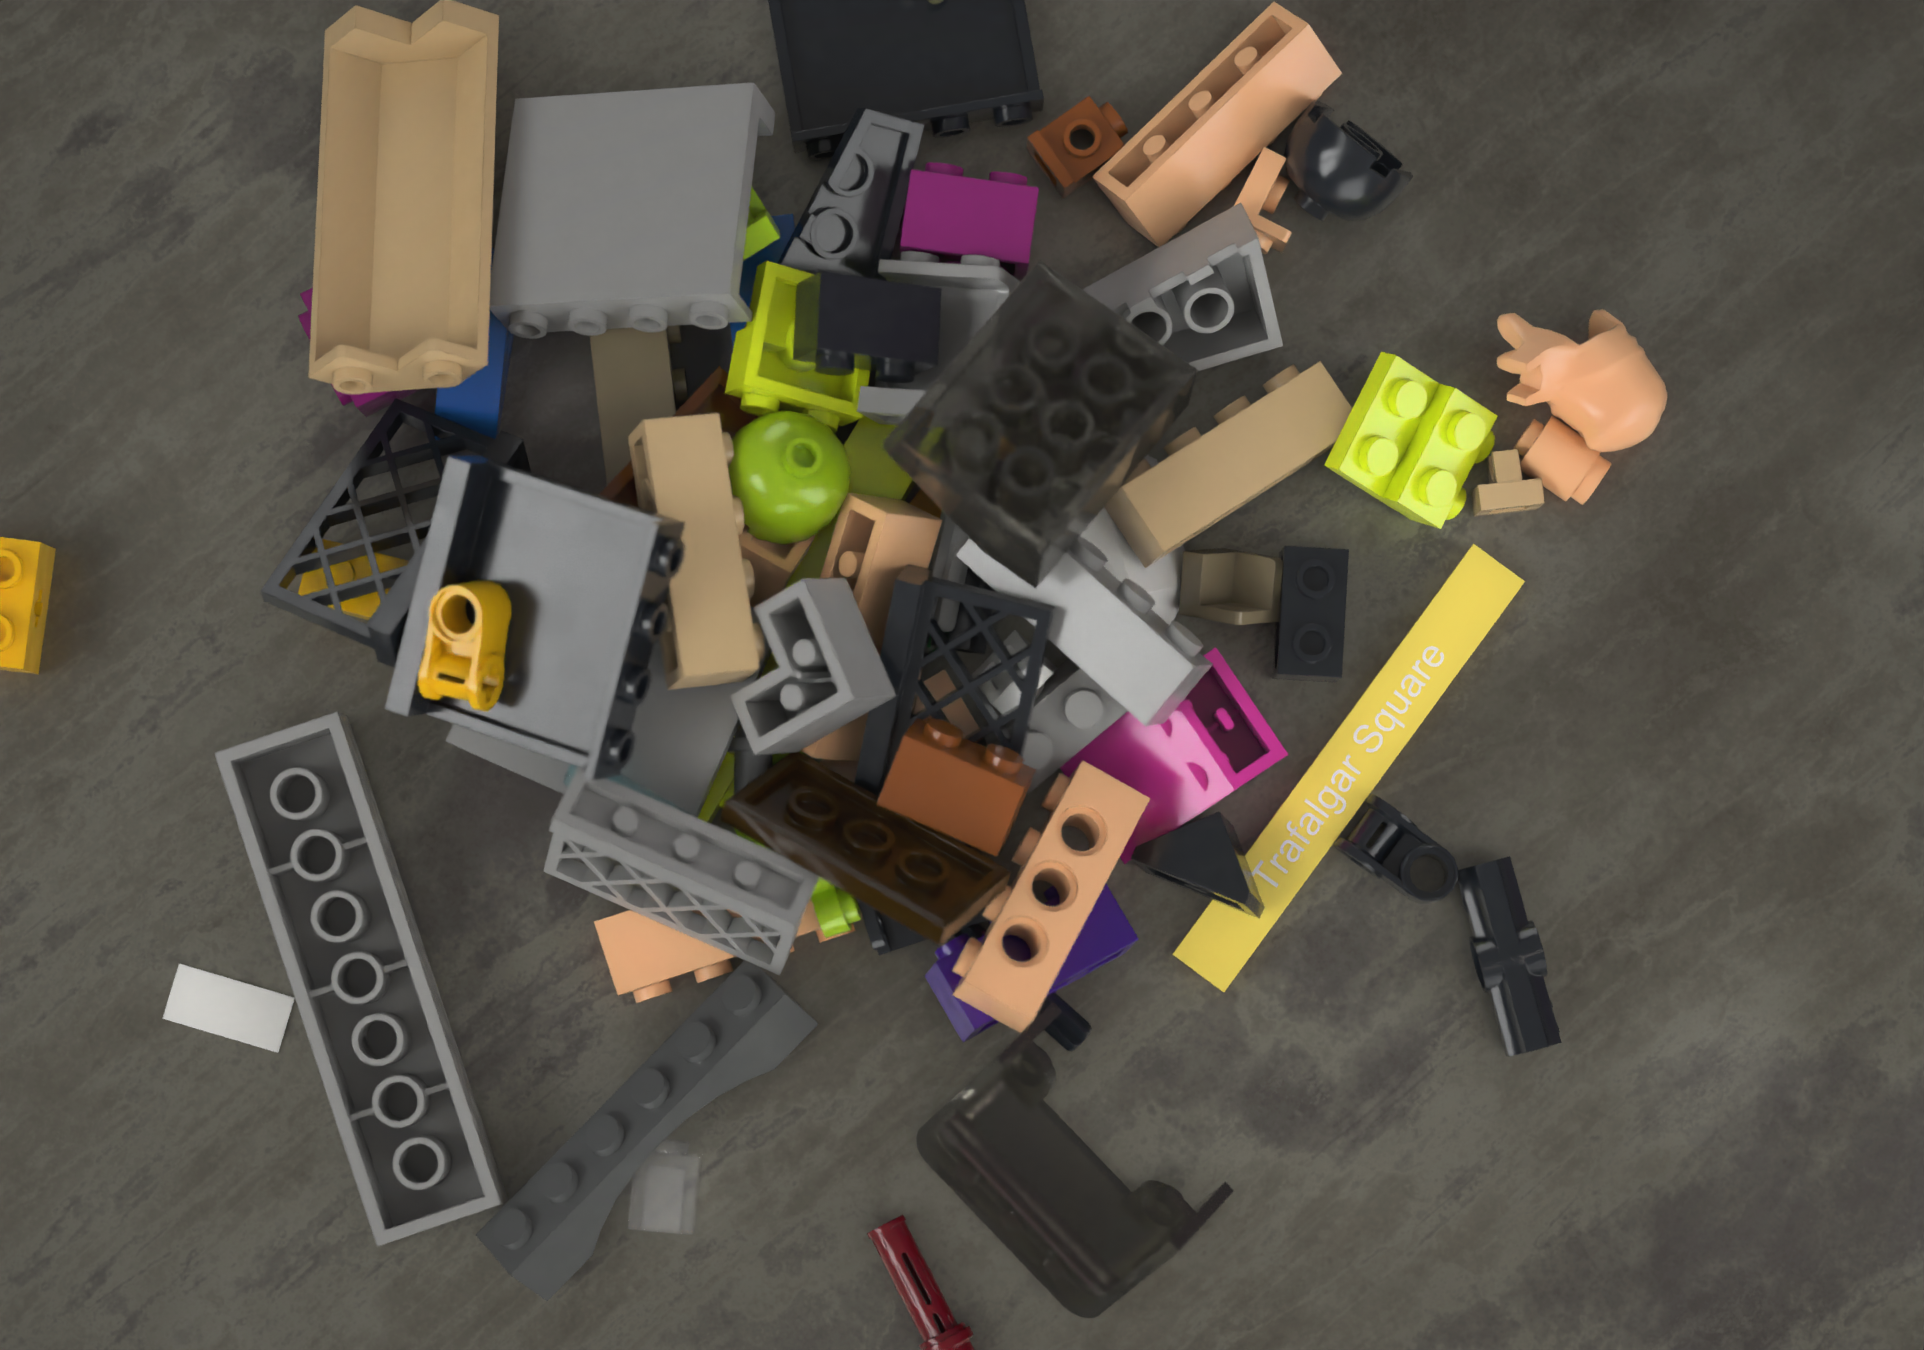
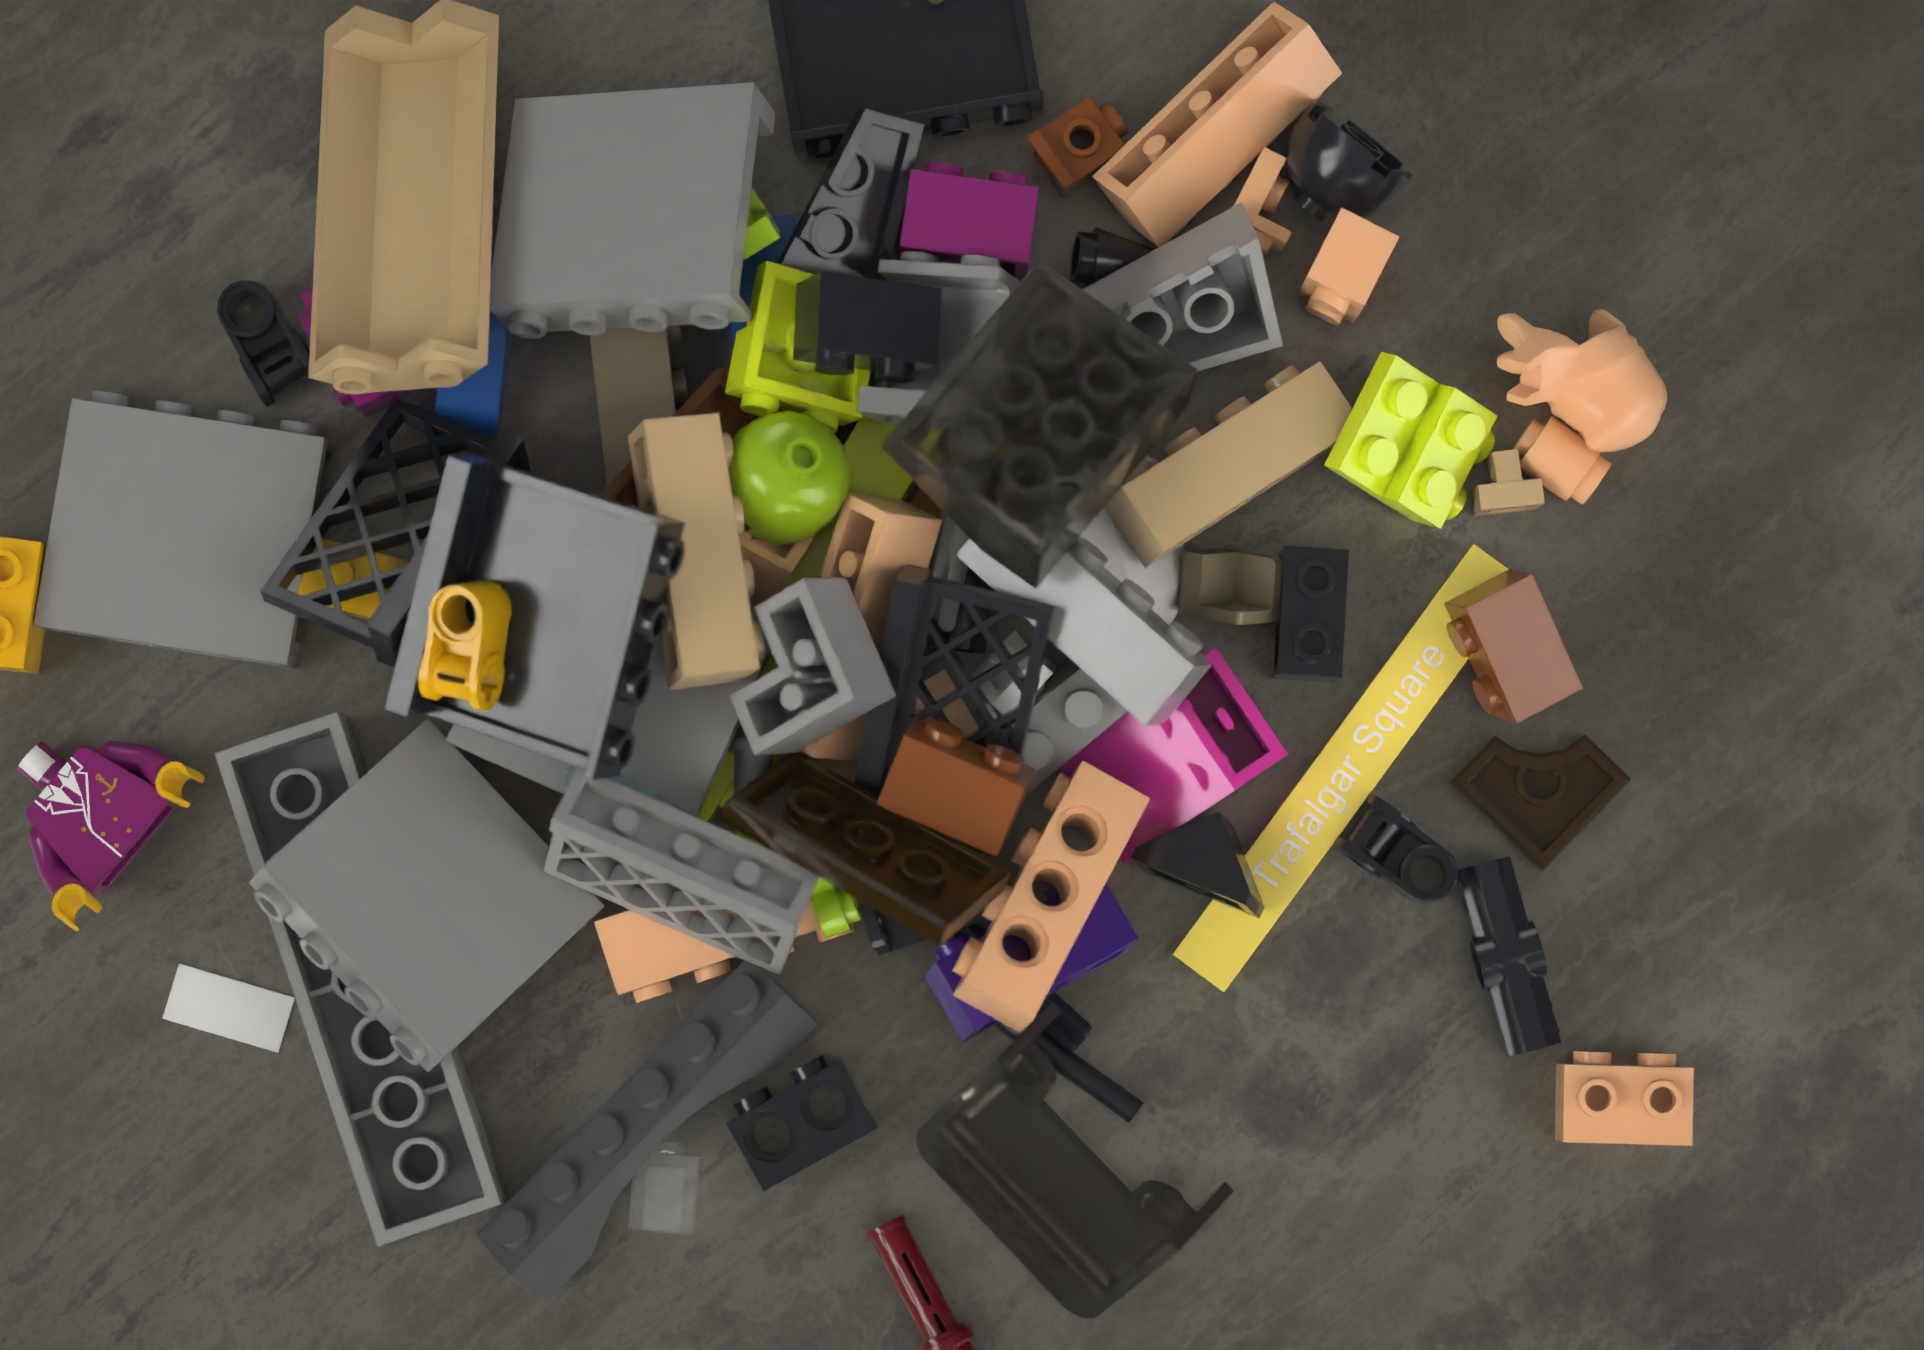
(96, 815): none -> magenta torso
(177, 527): none -> light grey panel
(266, 344): none -> black piece
(423, 896): none -> light grey panel
(809, 1136): none -> black brick
(1084, 1075): none -> black bar
(1101, 254): none -> black cone
(1346, 268): none -> light nougat brick
(1511, 646): none -> brick
(1537, 797): none -> dark brown tile
(1624, 1102): none -> light nougat brick

